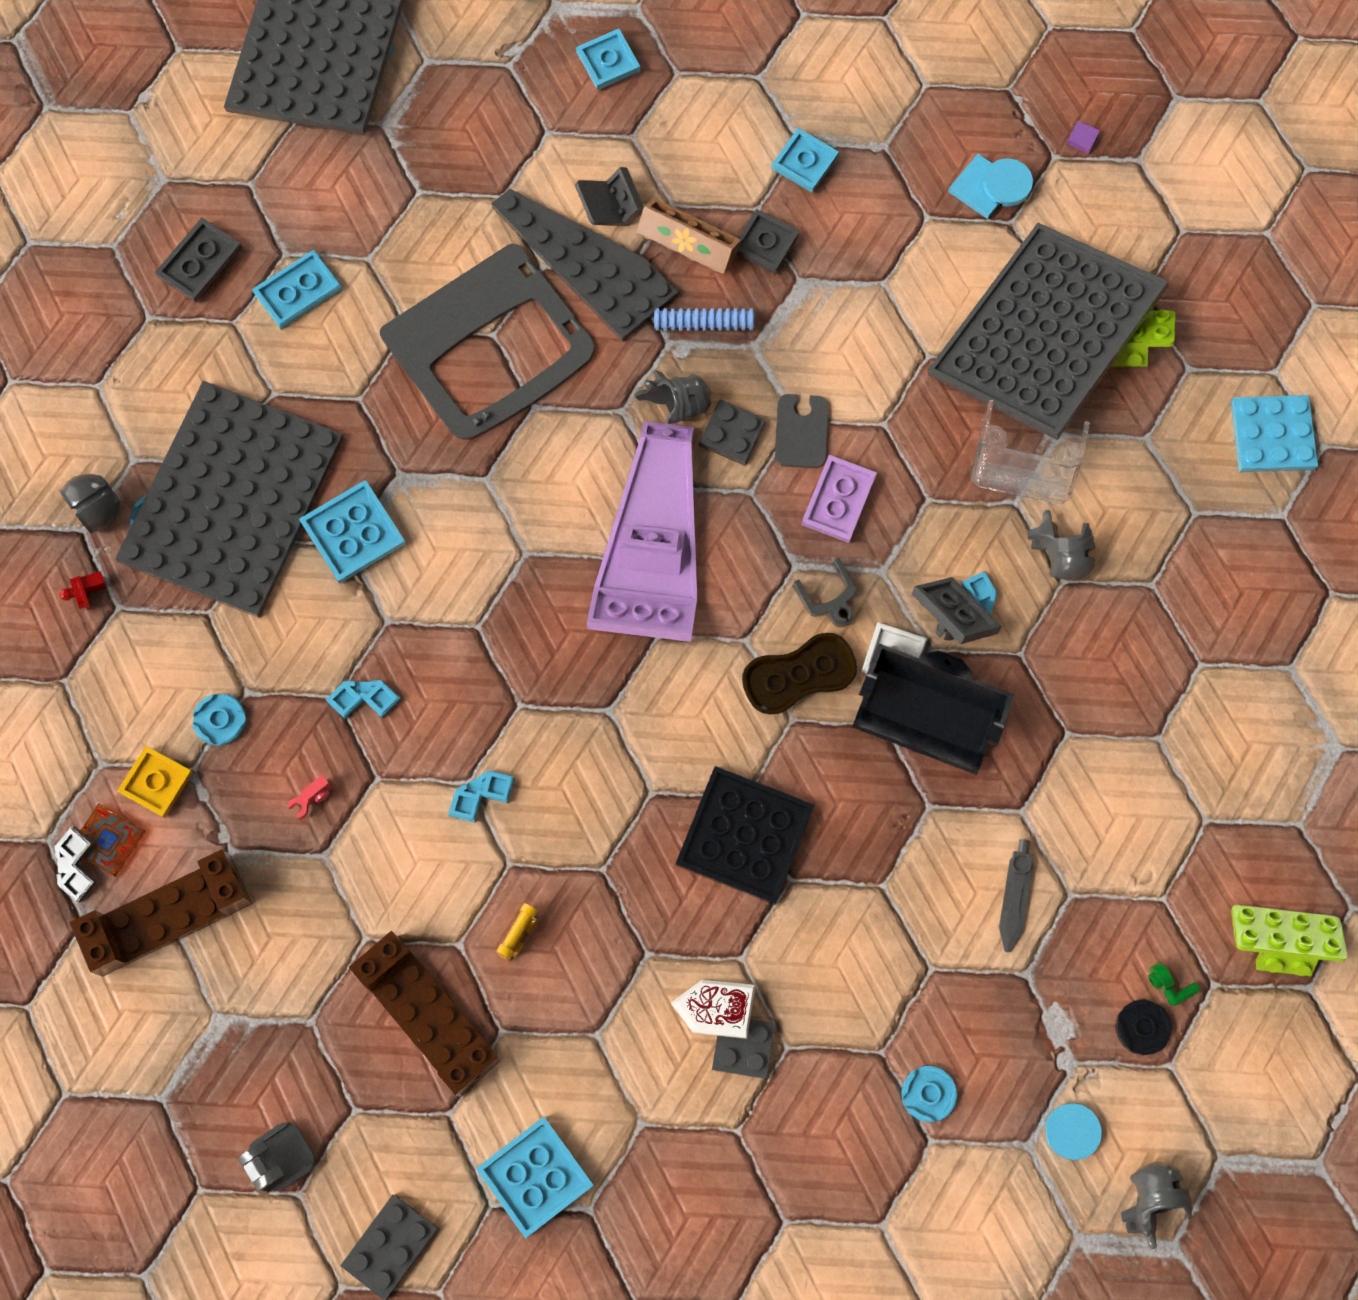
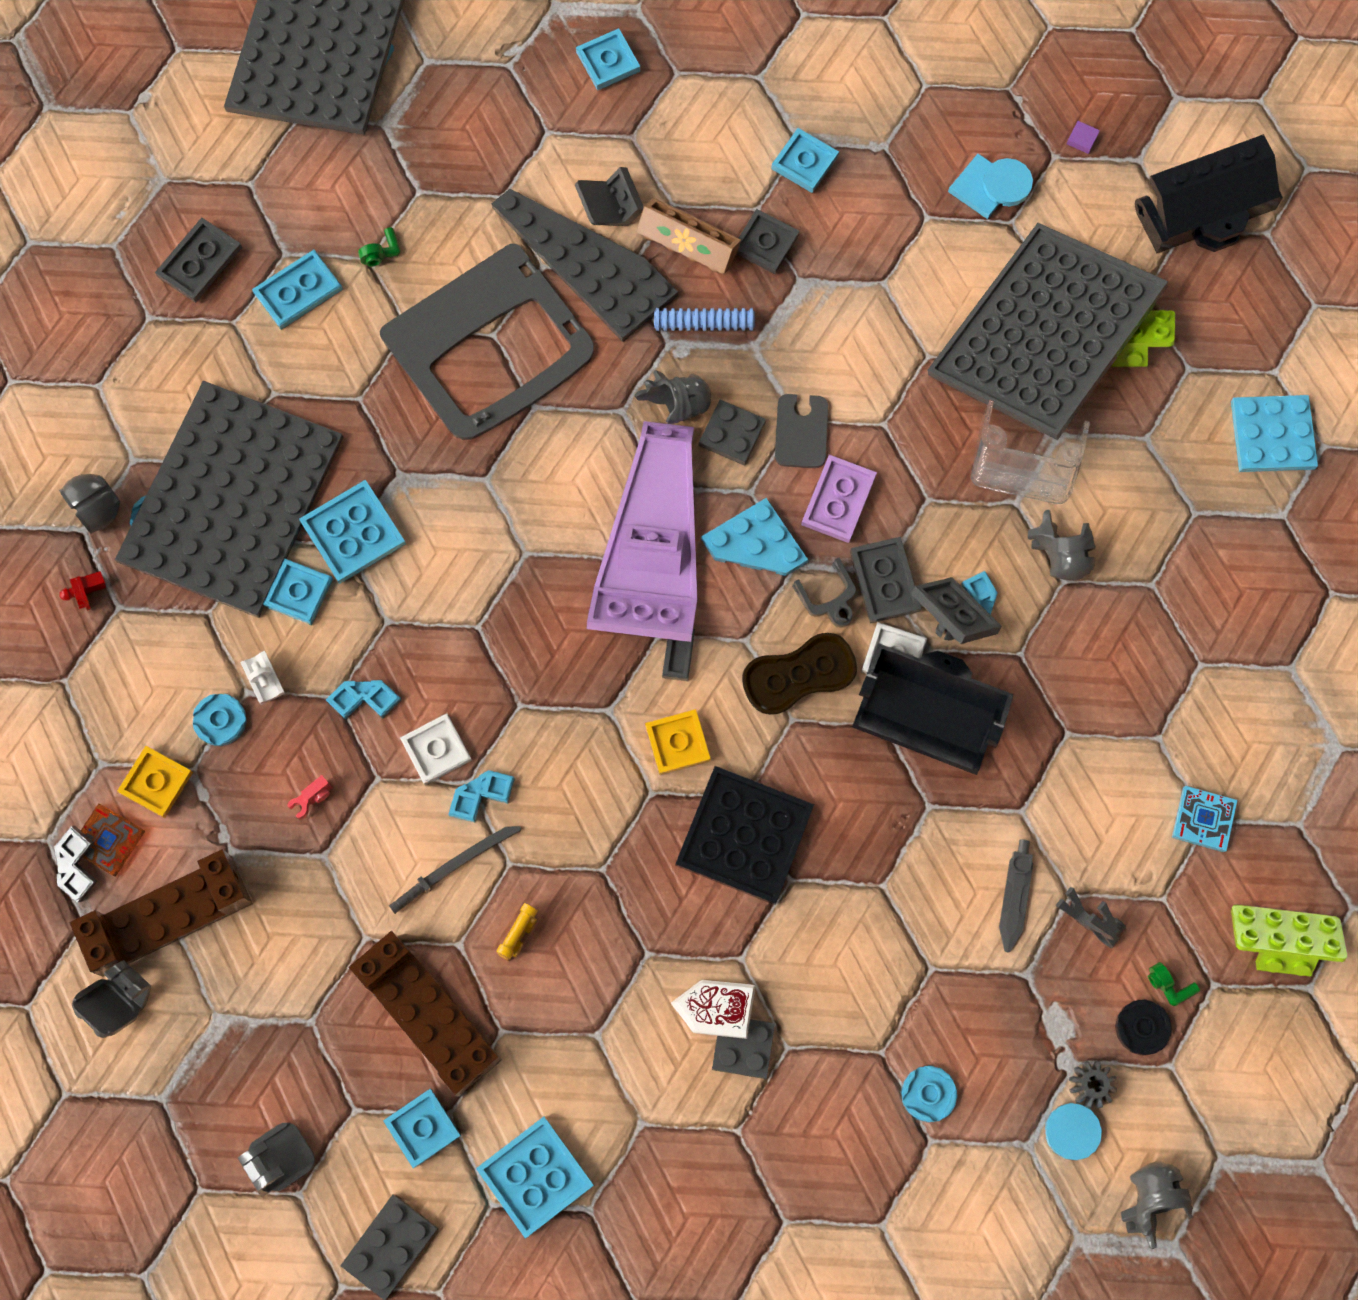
(109, 1003): none -> dark grey piece
(262, 678): none -> white hips
(298, 591): none -> medium azure tile
(373, 253): none -> green plate
(422, 1128): none -> medium azure plate
(427, 882): none -> dark grey sword
(435, 749): none -> white tile
(677, 742): none -> yellow plate
(678, 659): none -> dark grey tile
(756, 541): none -> medium azure plate
(885, 579): none -> dark grey plate
(1096, 1075): none -> dark grey gear
(1105, 930): none -> dark grey piece
(1204, 819): none -> medium azure tile
(1211, 197): none -> black piece

